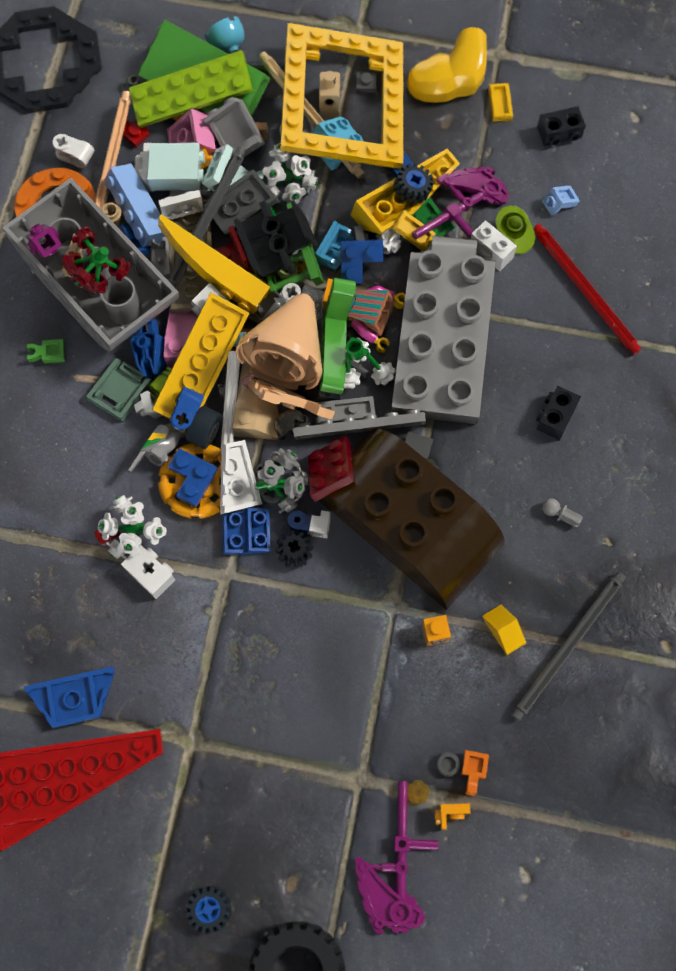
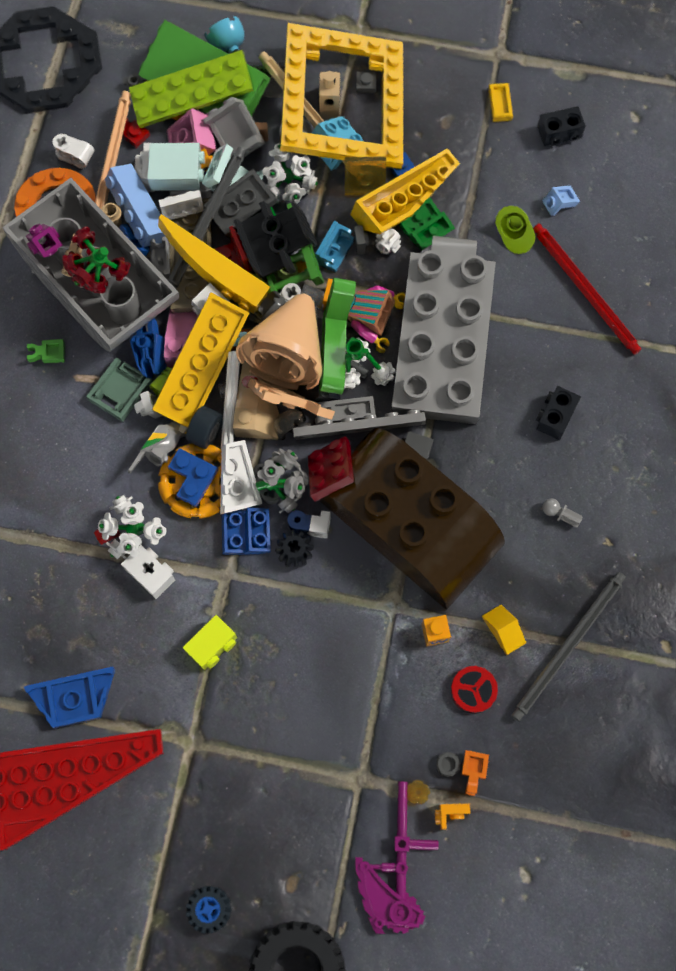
(187, 405): blue piece -> none
(210, 643): none -> neon yellow brick
(356, 252): blue plate -> none
(364, 174): none -> clear yellow tile
(406, 224): yellow tile -> none
(413, 183): black wheel -> none
(452, 74): yellow piece -> none
(471, 180): magenta bar -> none
(474, 689): none -> red tile
(493, 245): white brick -> none

